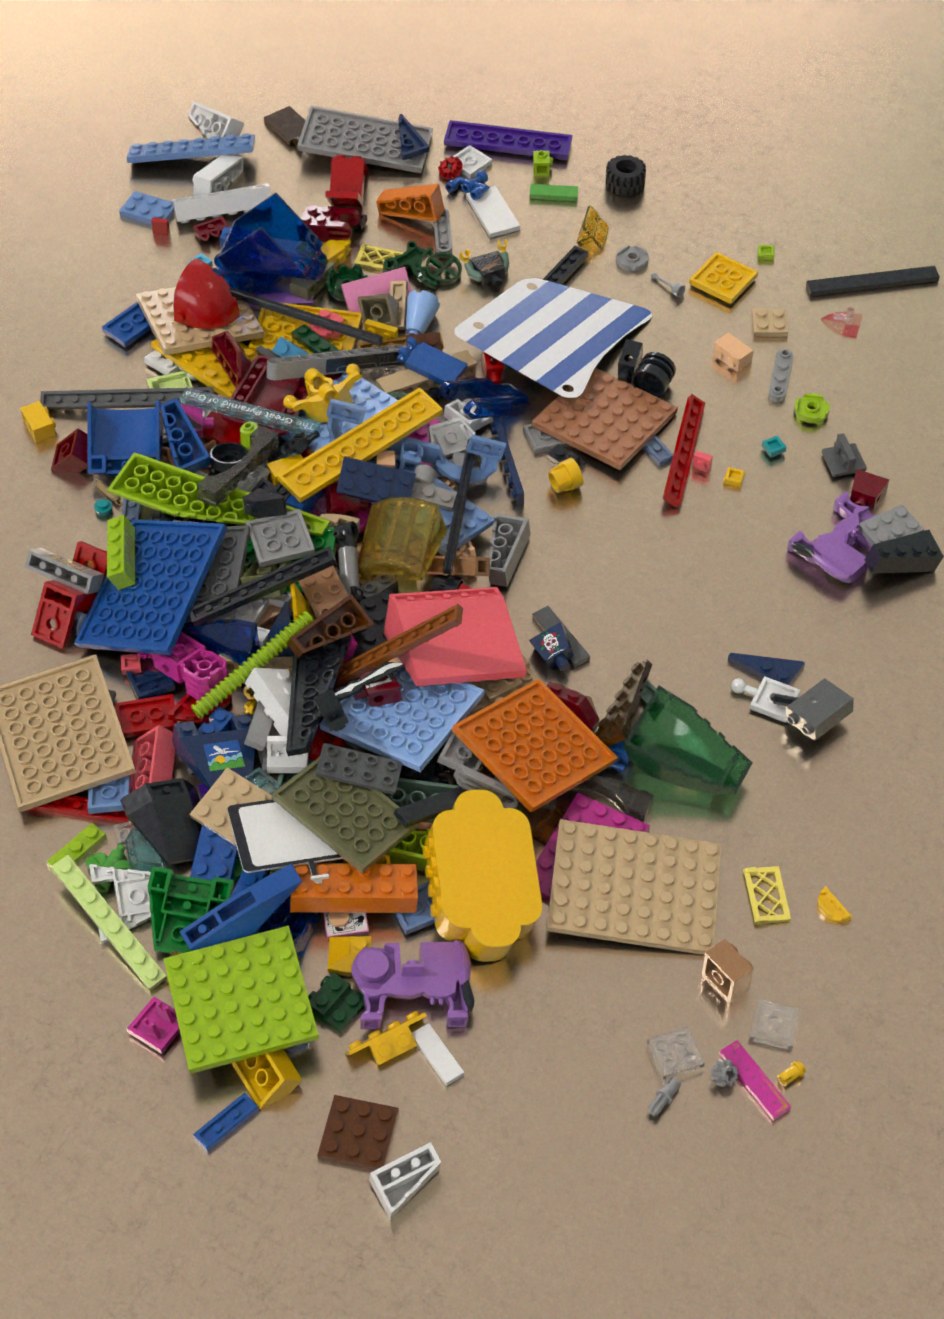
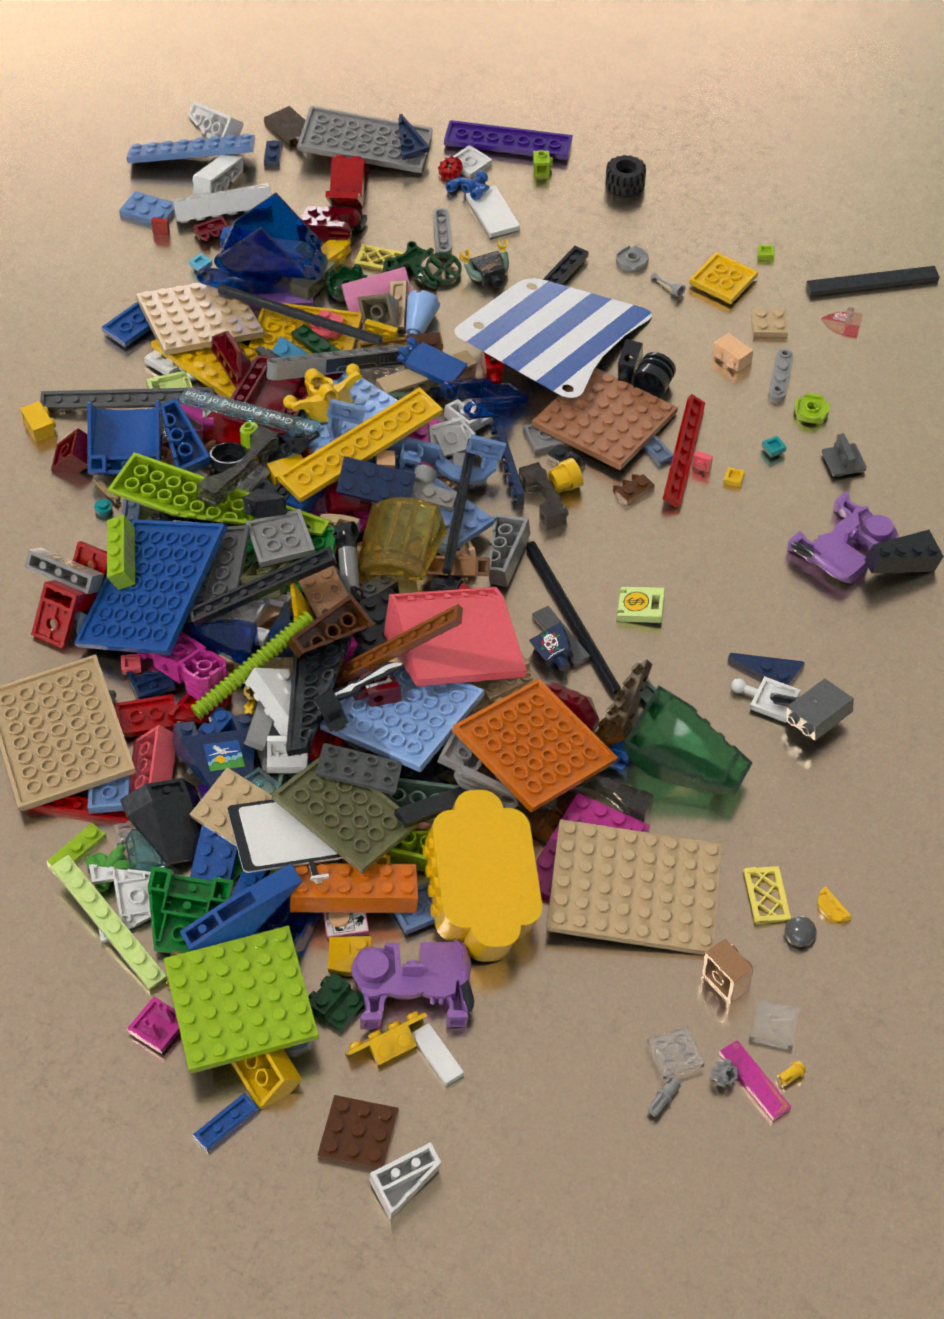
(203, 298): red brick -> none
(273, 153): none -> dark blue plate
(412, 202): orange wedge -> none
(535, 480): none -> clear smoke arch
(553, 192): bright green tile -> none
(573, 618): none -> black axle
(592, 229): clear yellow bracket -> none
(633, 489): none -> reddish brown plate
(636, 604): none -> yellowish green container
(800, 931): none -> dark grey hair
(868, 489): dark red torso -> none
(890, 525): light grey plate -> none

